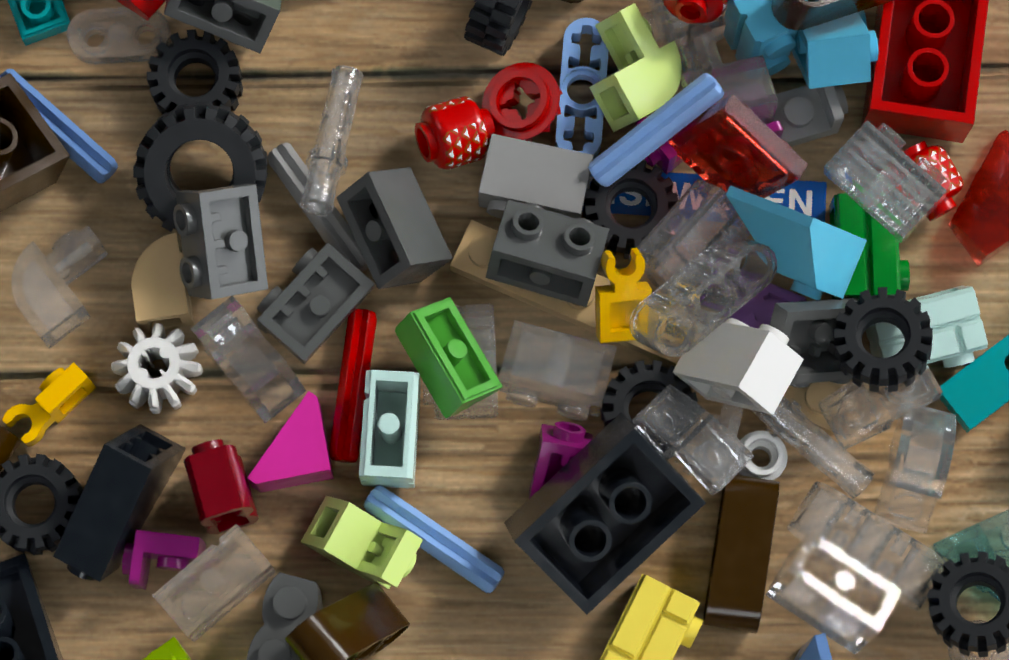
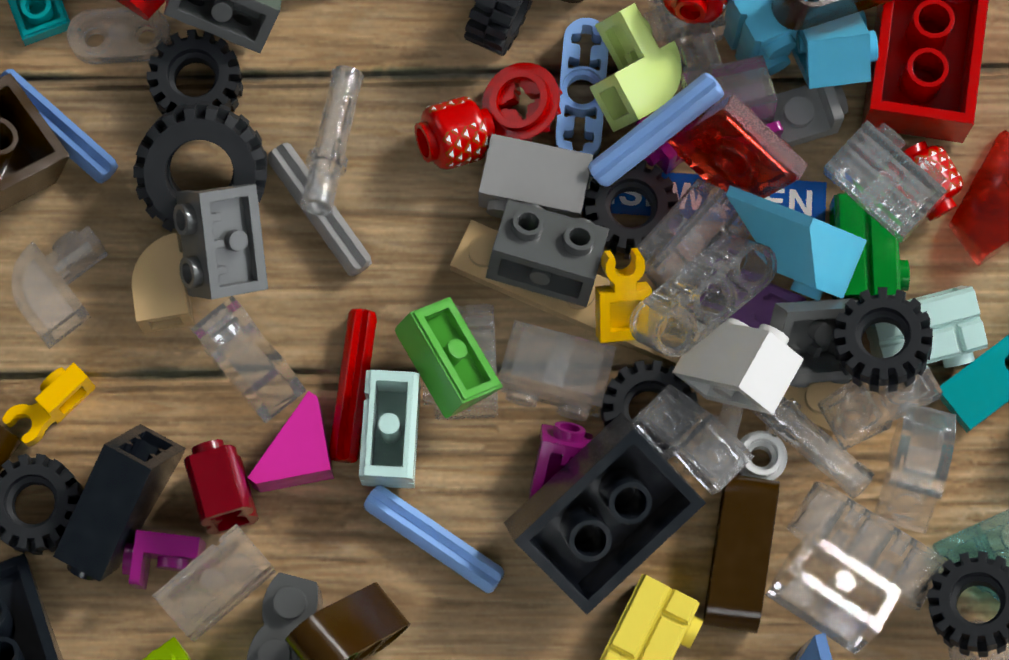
(139, 381): white gear -> none
(314, 302): dark grey bracket -> none
(362, 542): yellowish green brick -> none
(394, 227): dark grey brick -> none

